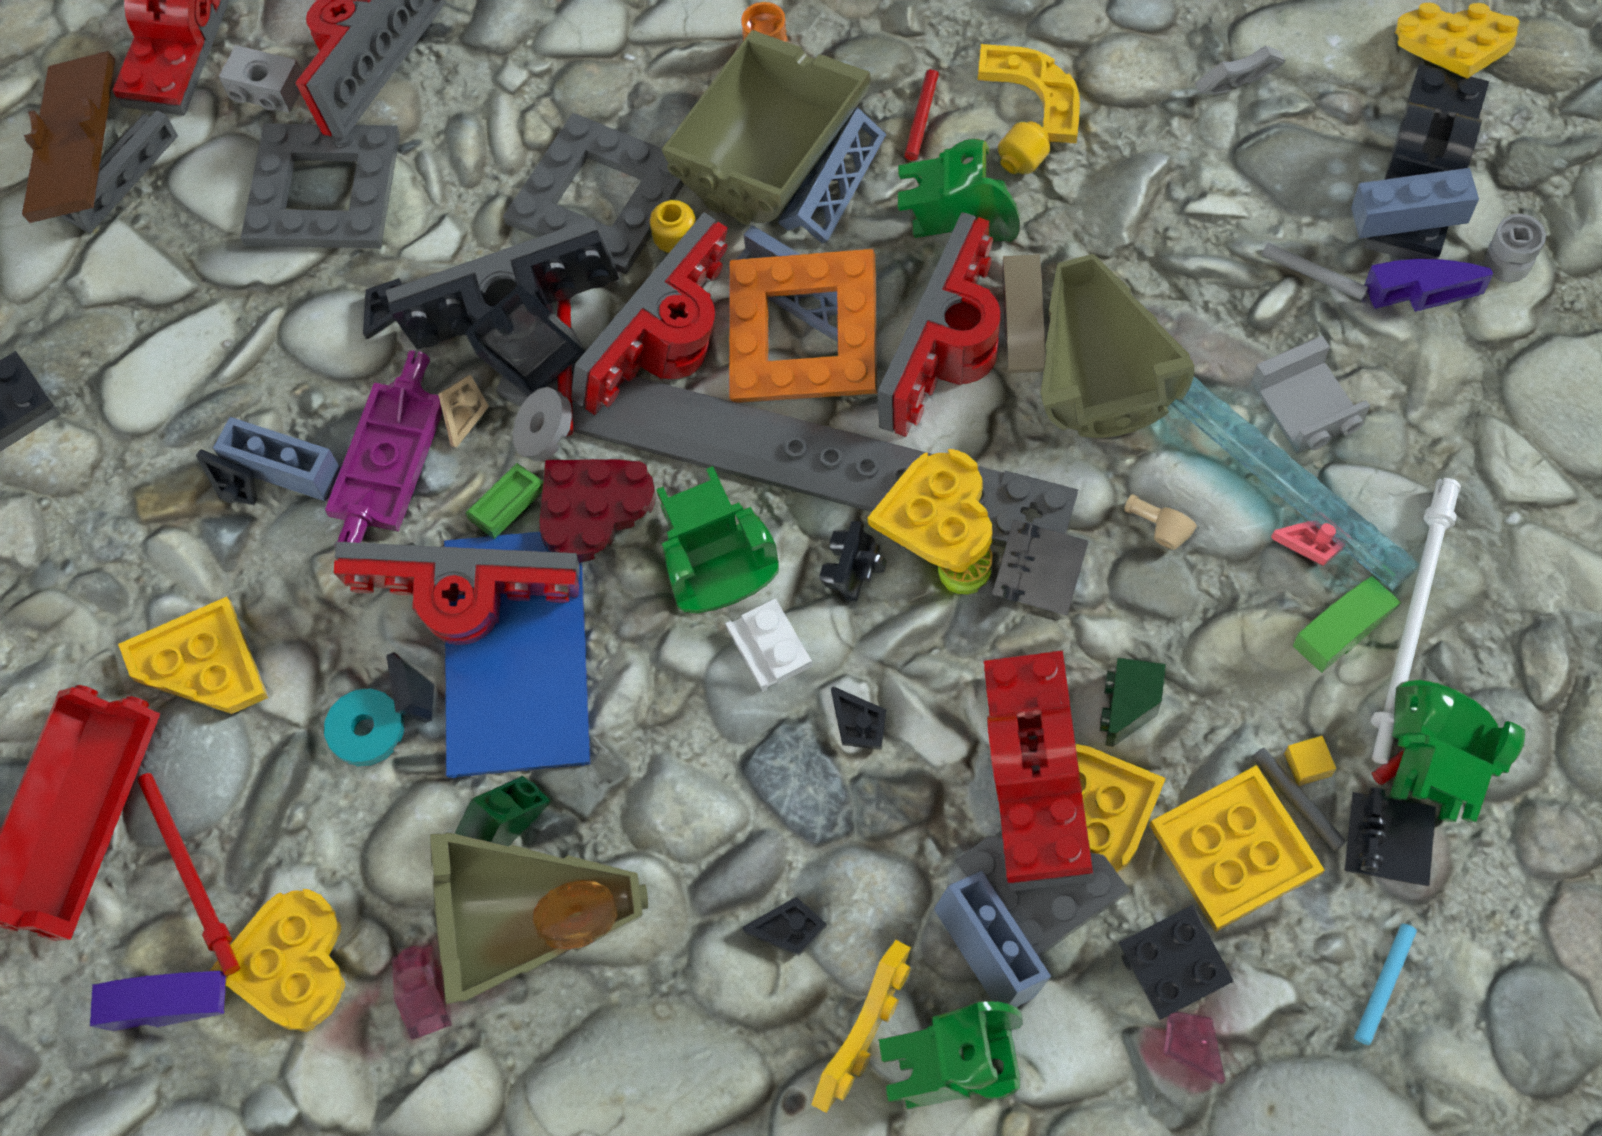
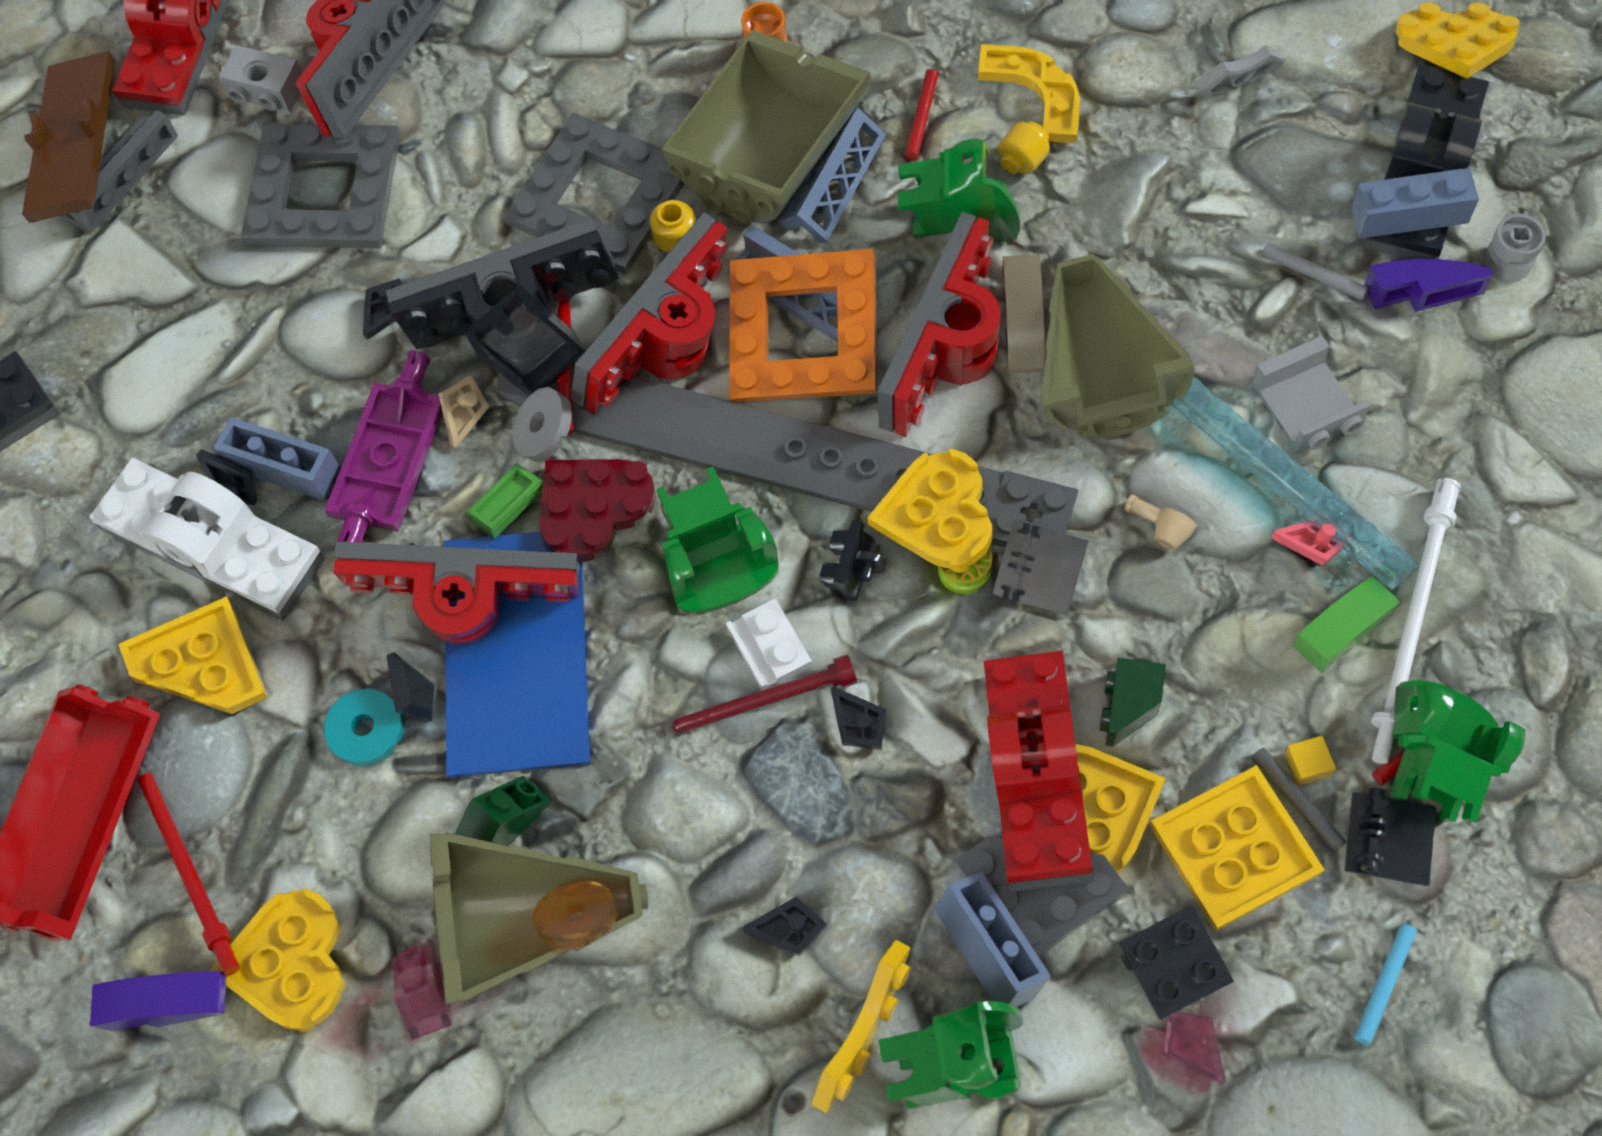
(208, 535): none -> white piece
(837, 673): none -> dark red piece

